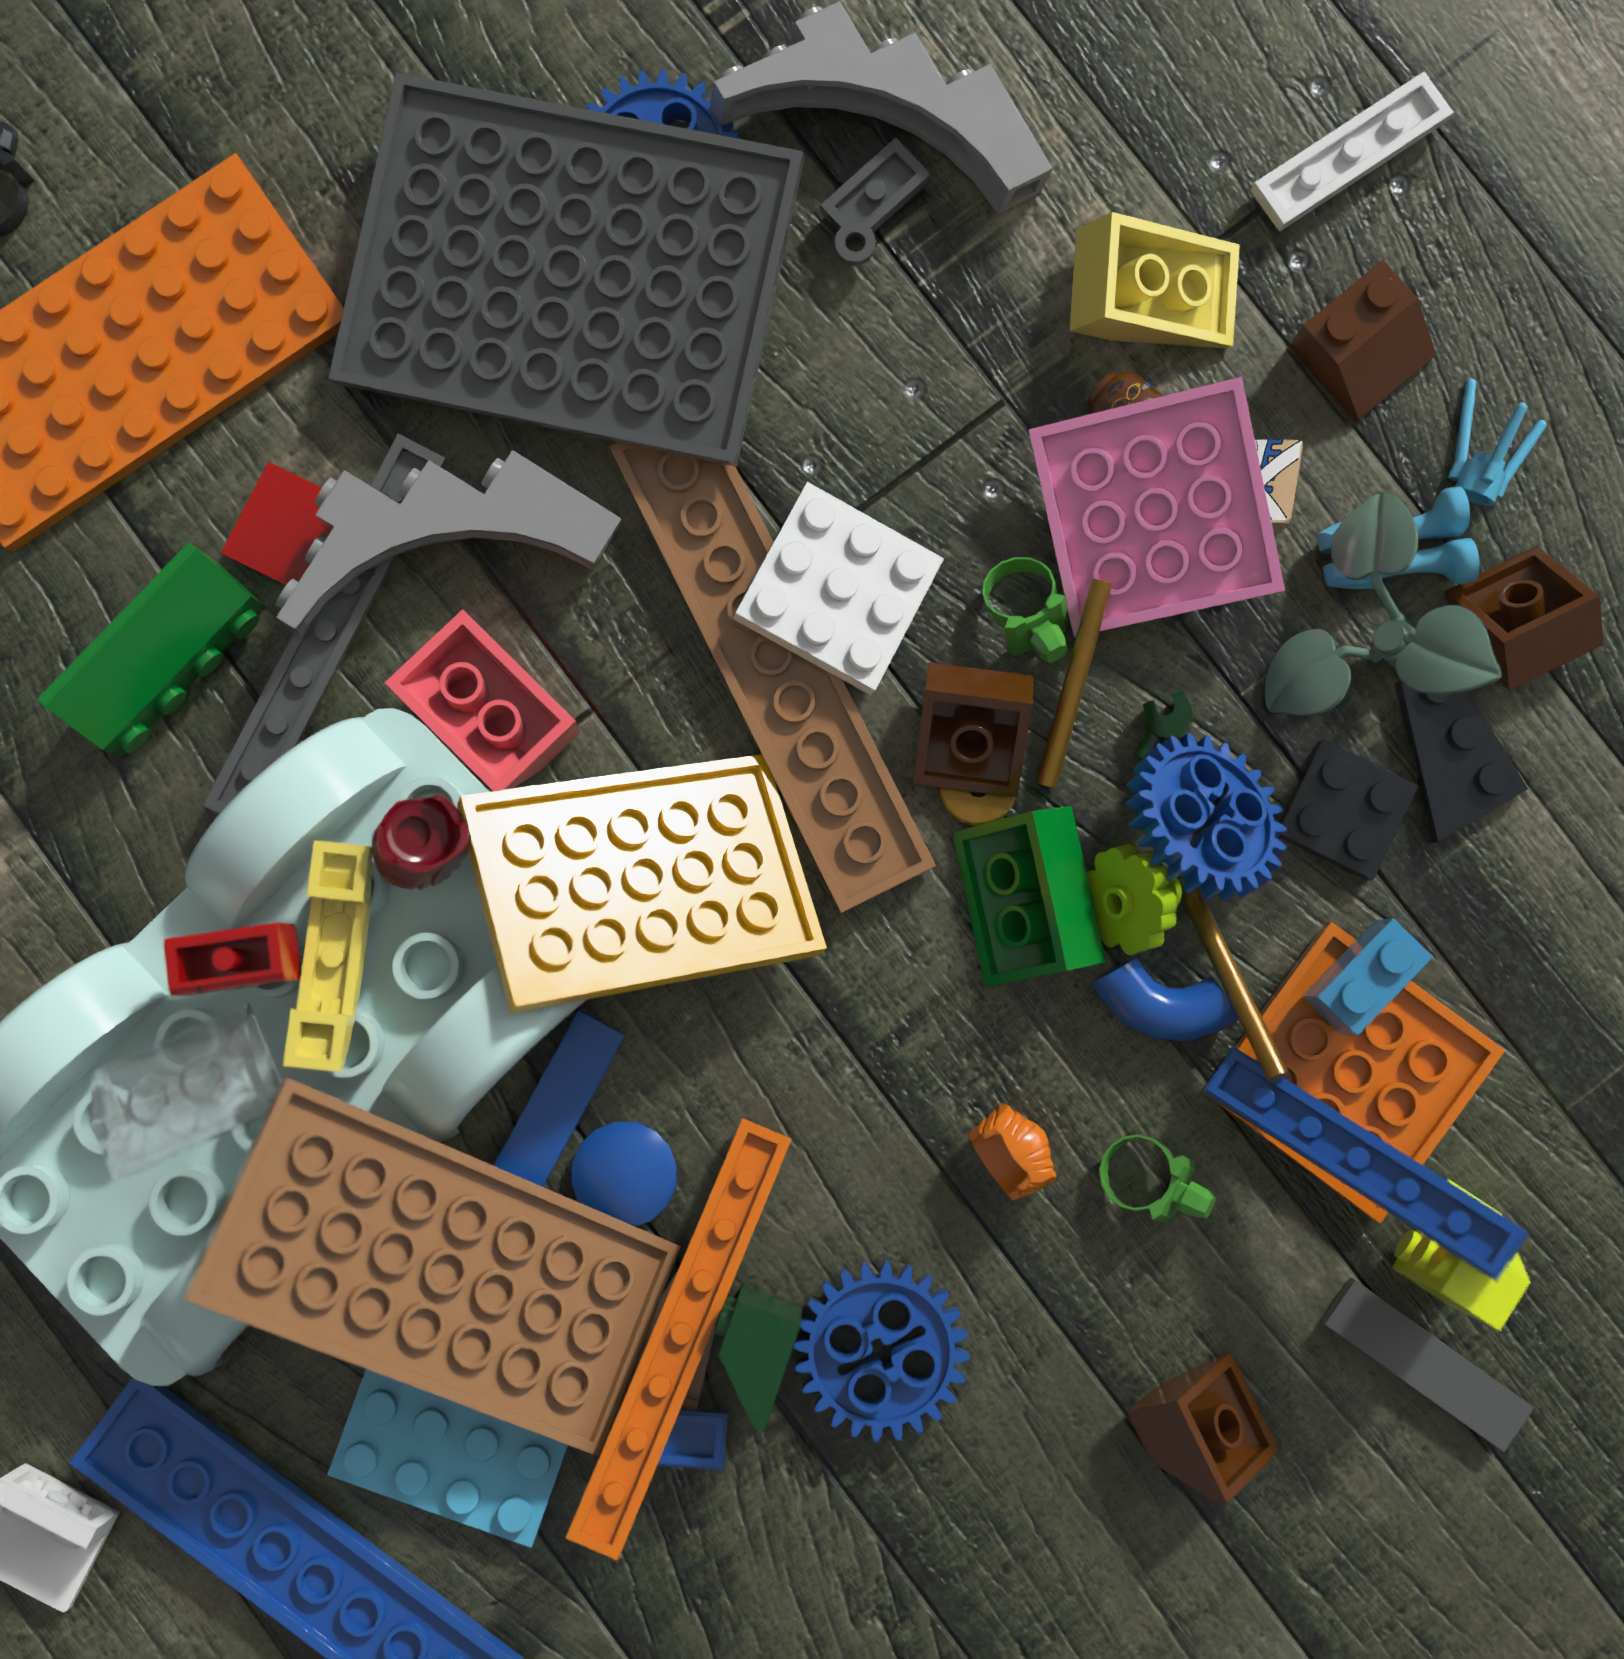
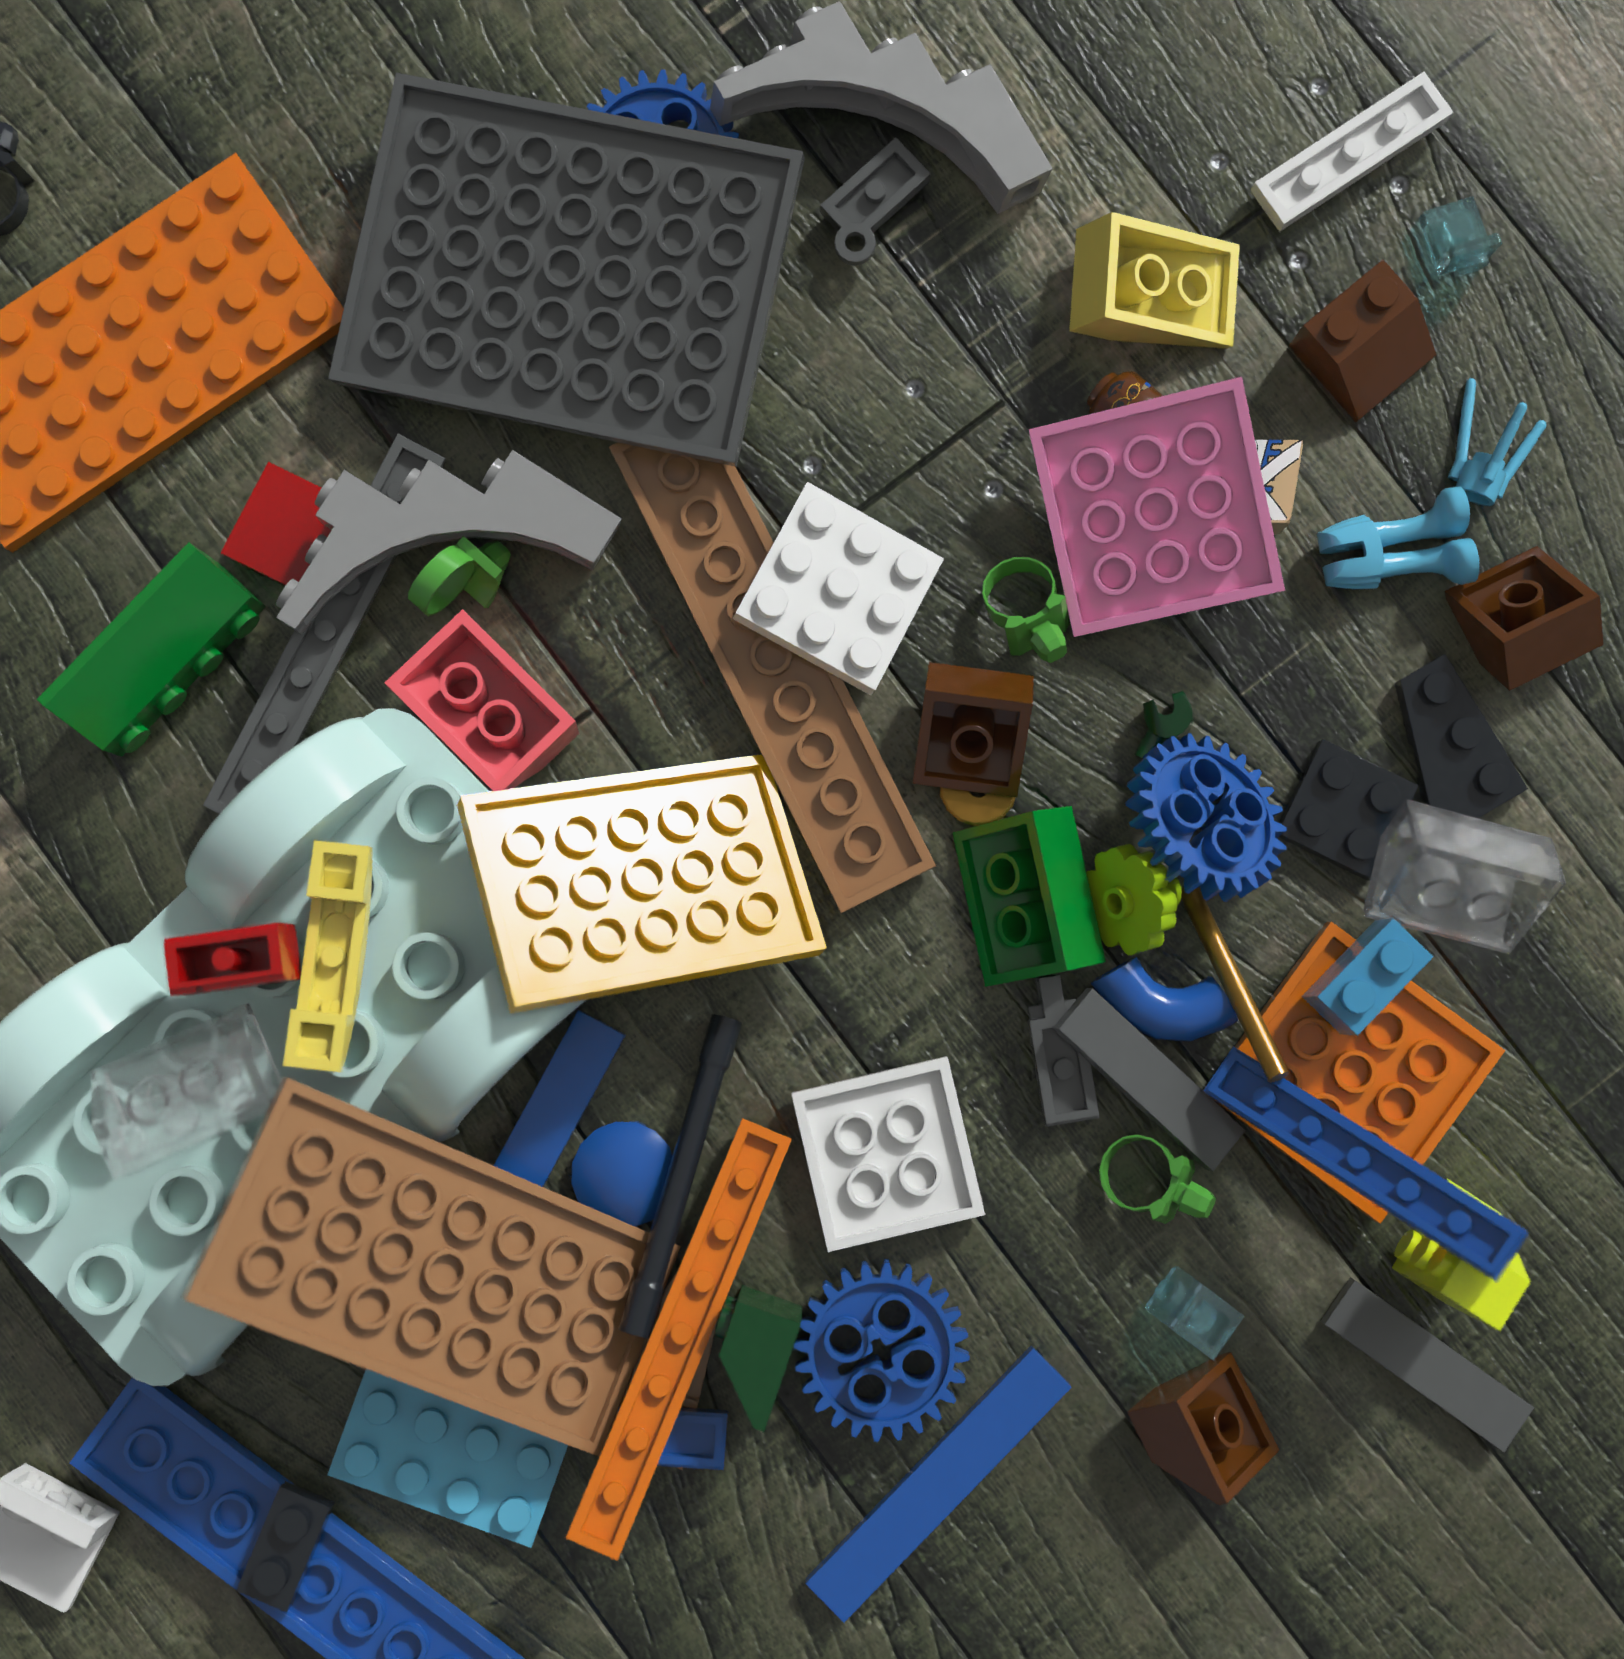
(285, 1546): none -> black plate
(420, 842): dark red hair -> none
(457, 569): none -> bright green piece
(648, 1286): none -> black piece
(887, 1154): none -> white plate
(937, 1483): none -> blue tile
(1013, 1152): orange hair -> none
(1061, 1072): none -> dark grey hinge
(1074, 683): pearl gold bar -> none
(1149, 1079): none -> dark grey tile
(1194, 1312): none -> clear light blue bracket
(1441, 656): sand green plant -> none
(1458, 237): none -> clear light blue bracket
(1462, 877): none -> clear slope

